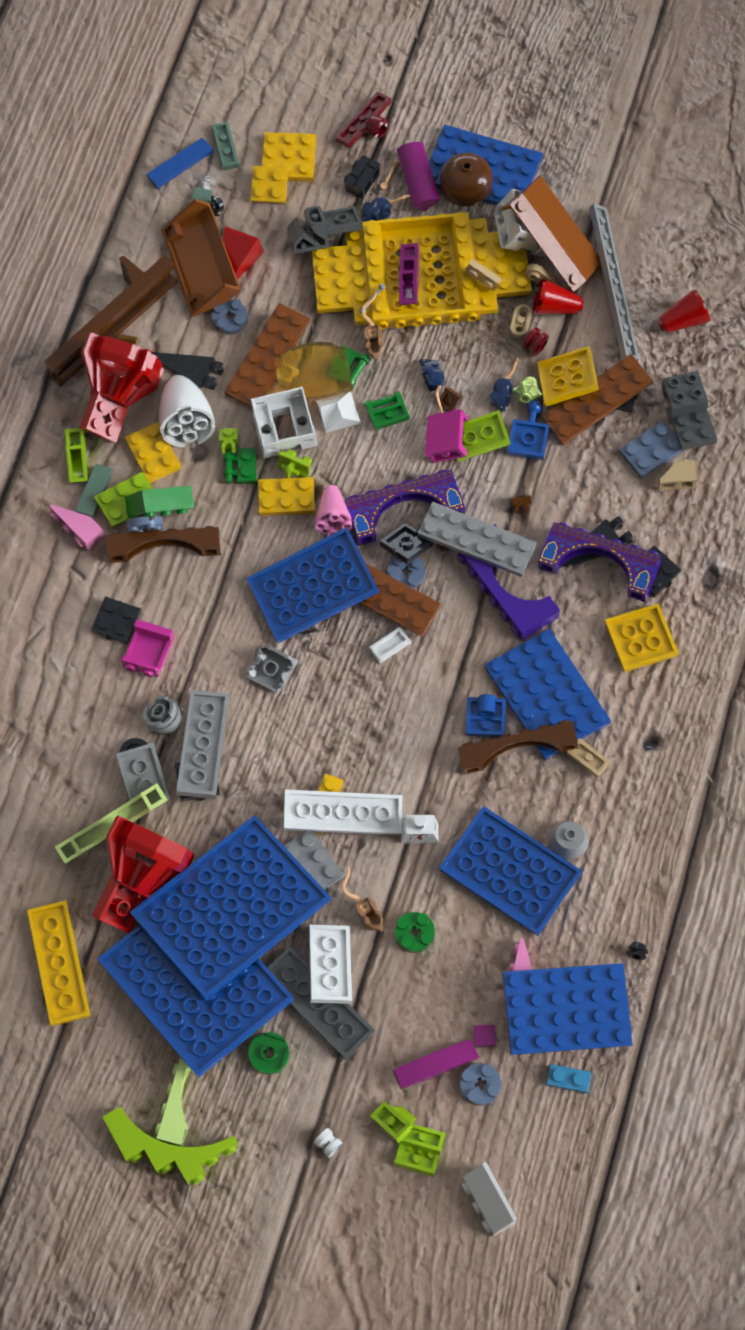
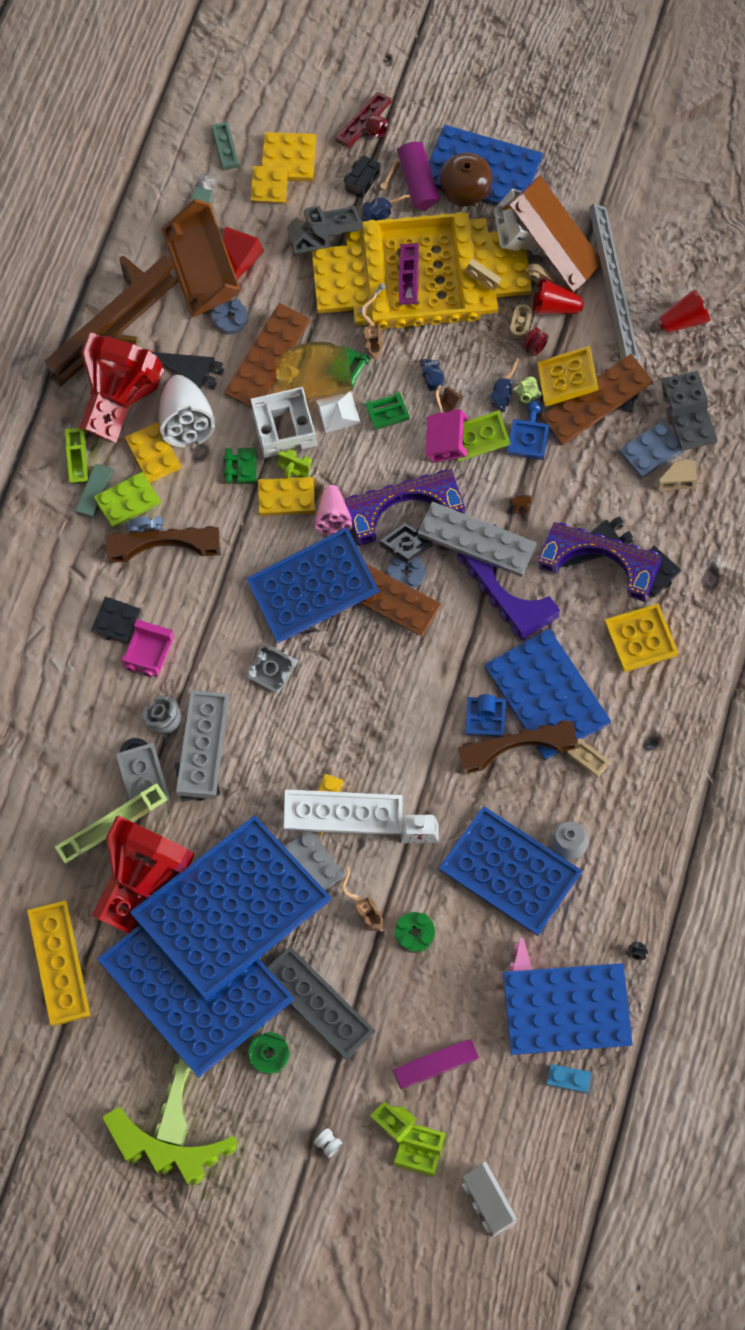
(82, 527): bright pink slope -> none
(159, 501): wedge -> none
(179, 163): blue tile -> none
(216, 205): black plate -> none
(228, 439): lime plate -> none
(330, 964): white plate -> none
(389, 645): white tile -> none
(470, 1078): sand blue plate -> none
(484, 1035): magenta tile -> none

